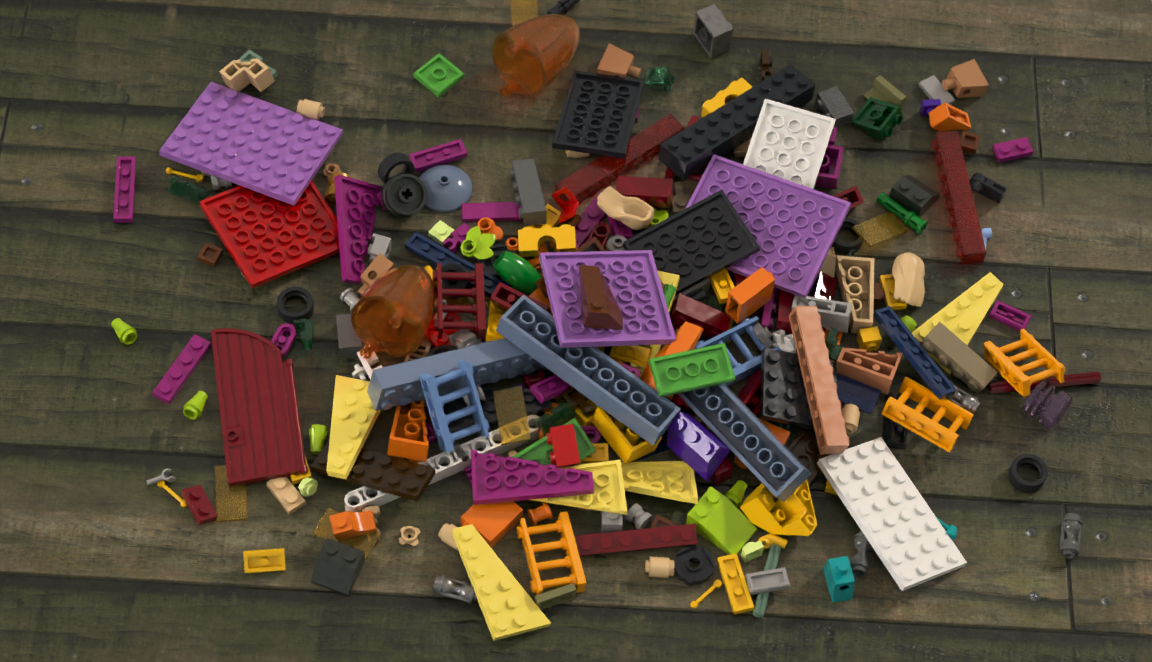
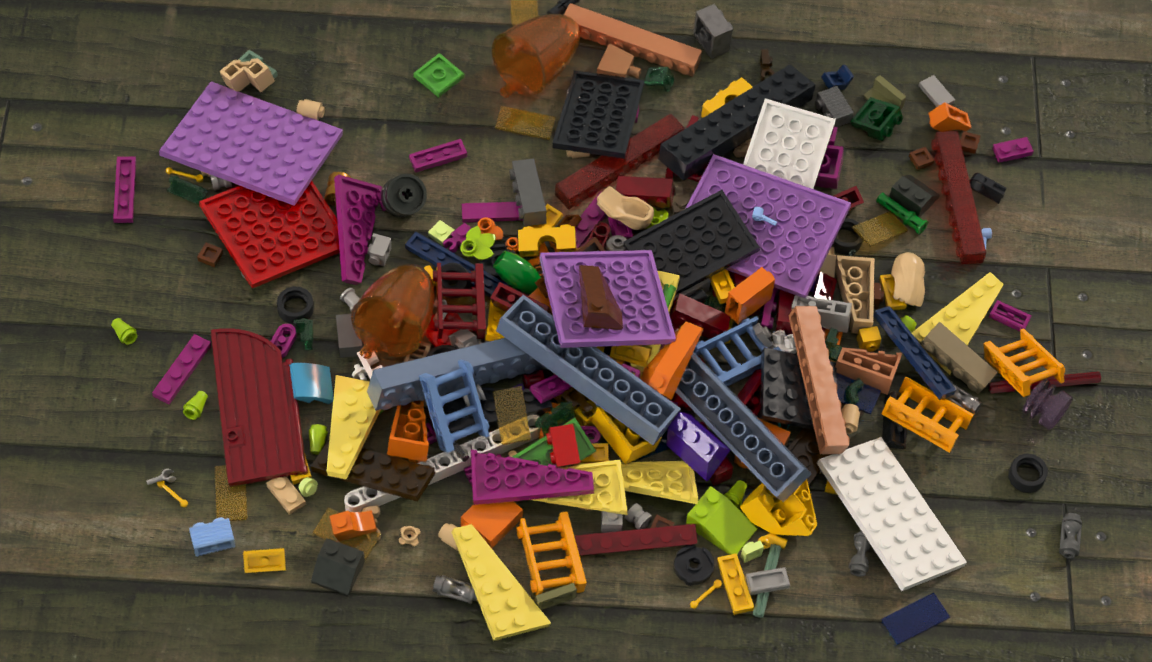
(199, 504): dark red plate -> none
(212, 536): none -> light blue brick
(311, 382): none -> dark azure slope
(327, 171): medium nougat plate -> none
(375, 270): medium nougat torso -> none
(391, 162): black tyre -> none
(448, 195): sand blue dish -> none
(525, 122): none -> clear yellow piece
(539, 513): orange bush -> none
(568, 207): red bracket -> none
(635, 40): none -> nougat brick
(659, 567): tan brick -> none
(691, 370): bright green tile -> none
(758, 216): none -> light blue hand
(837, 575): teal torso -> none
(840, 78): none -> dark blue bracket
(851, 391): none -> clear green arm
(915, 618): none -> clear blue piece
(921, 158): none -> reddish brown plate
(929, 105): dark purple plate -> none
(950, 529): teal hand -> none
(966, 80): medium nougat torso -> none

